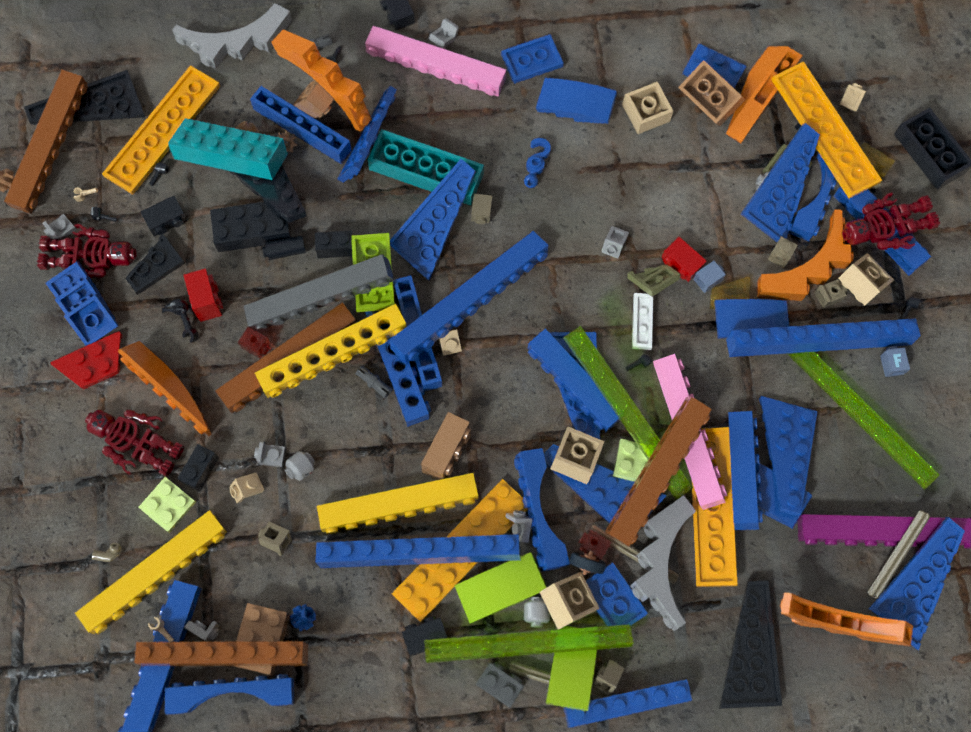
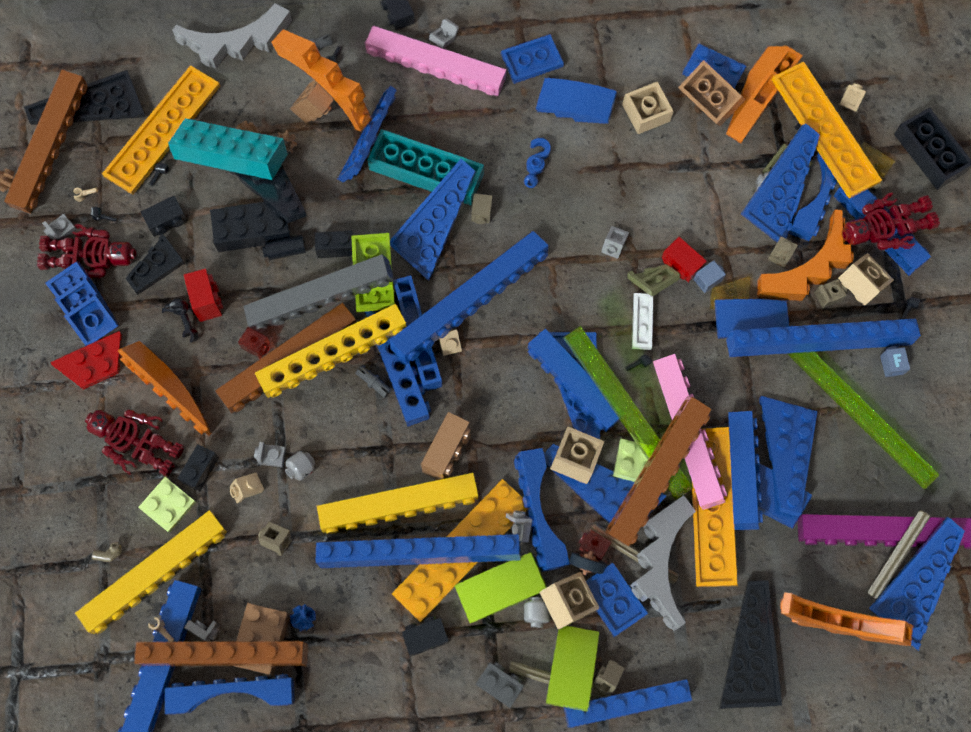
(301, 124): blue brick -> none
(528, 643): clear neon green plate -> none

